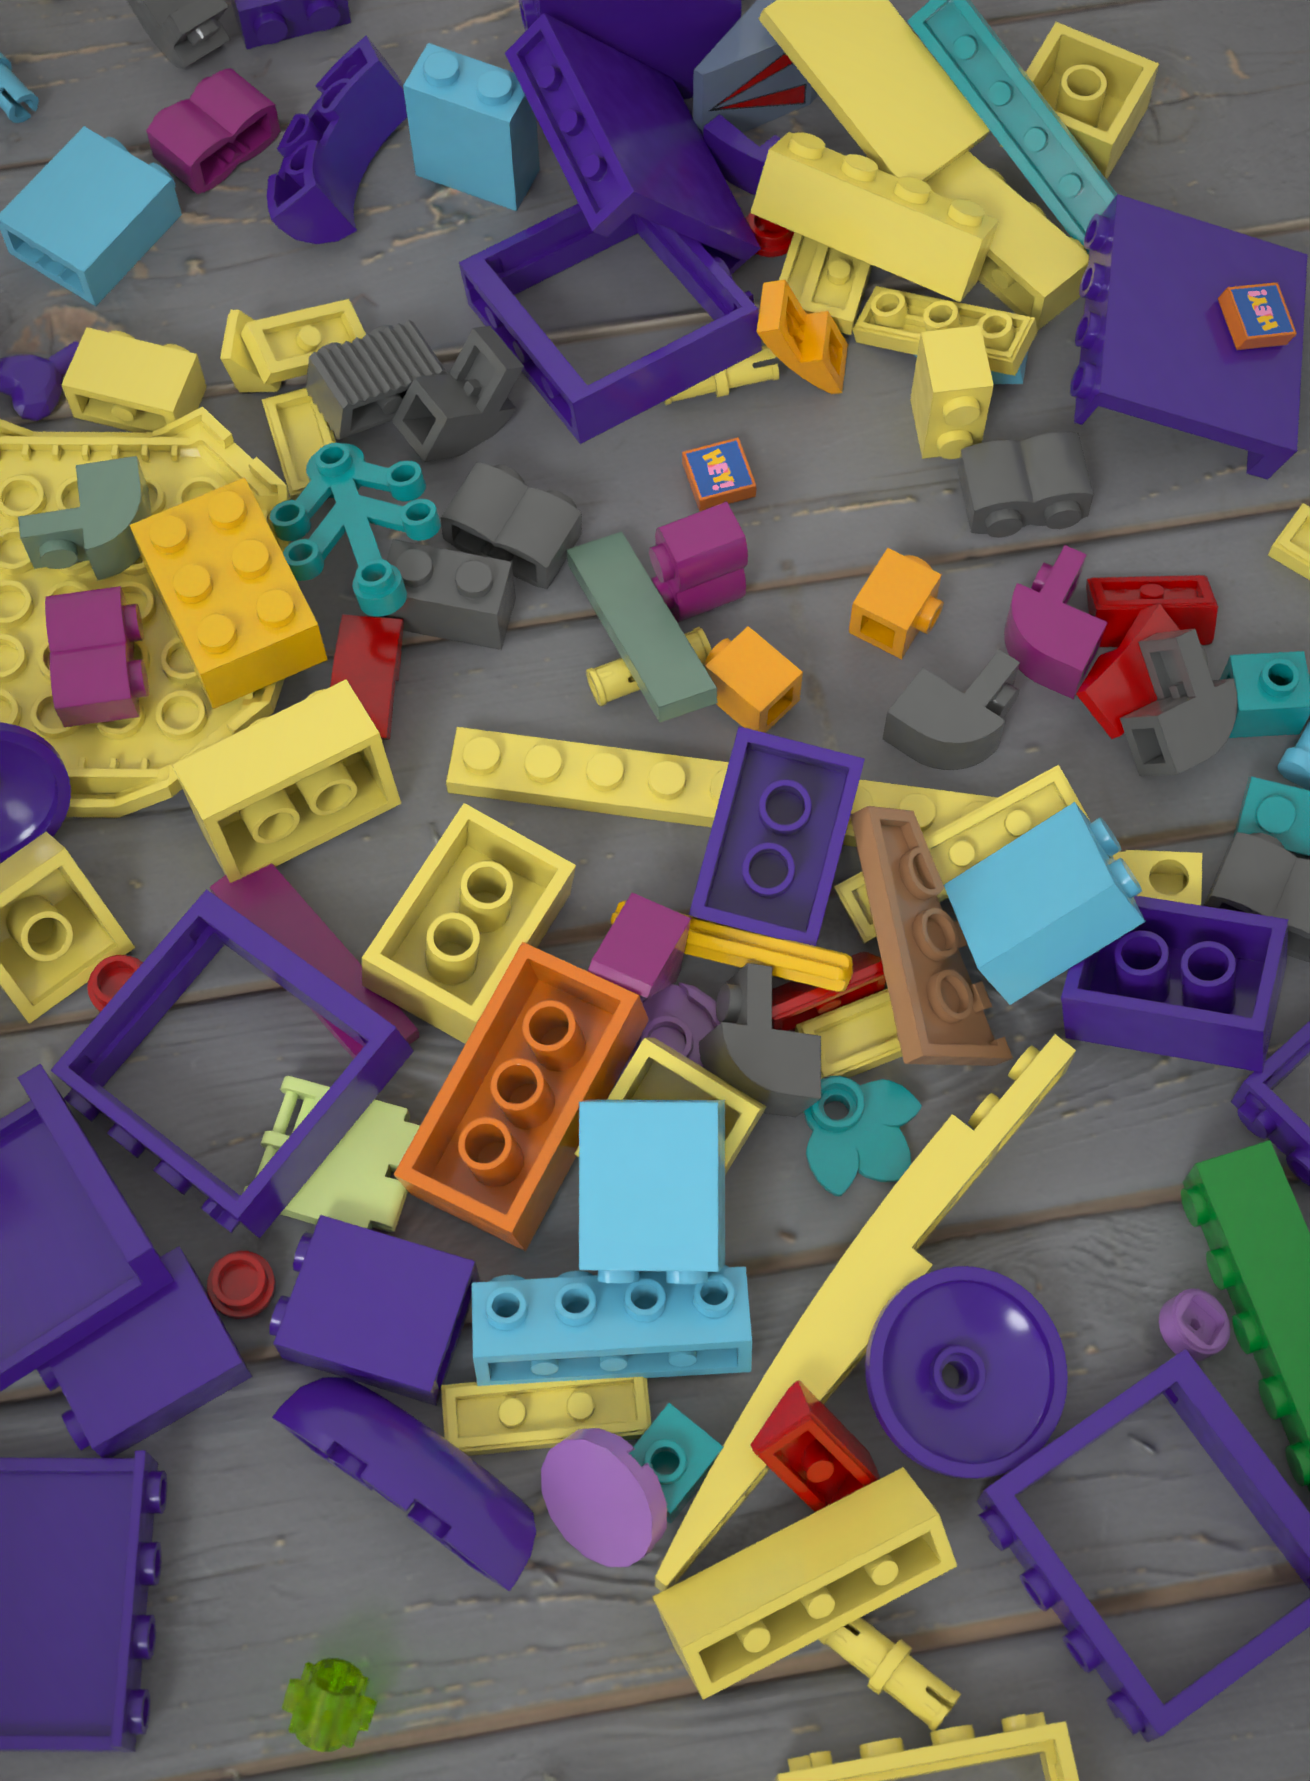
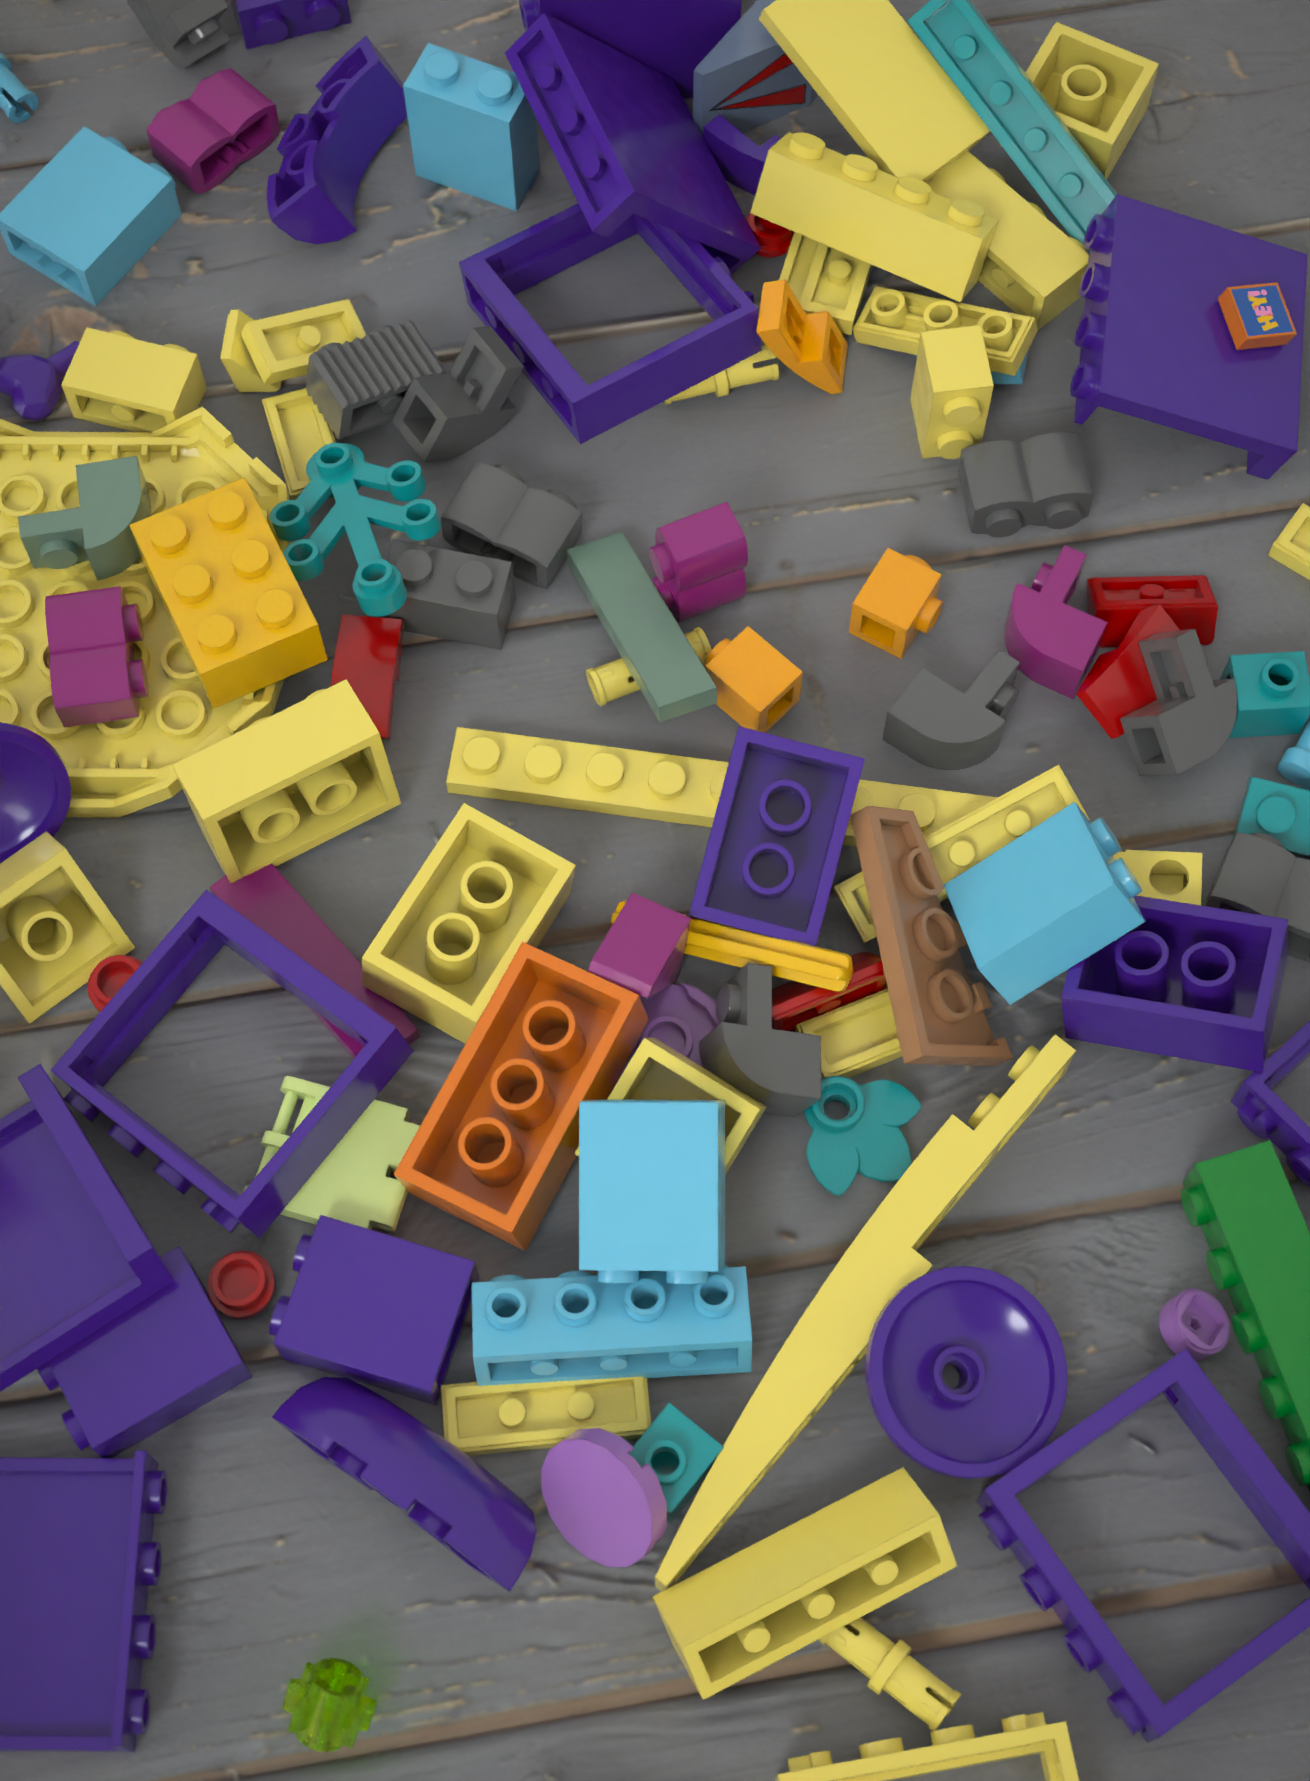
(719, 474): tile -> none
(813, 1450): red slope -> none

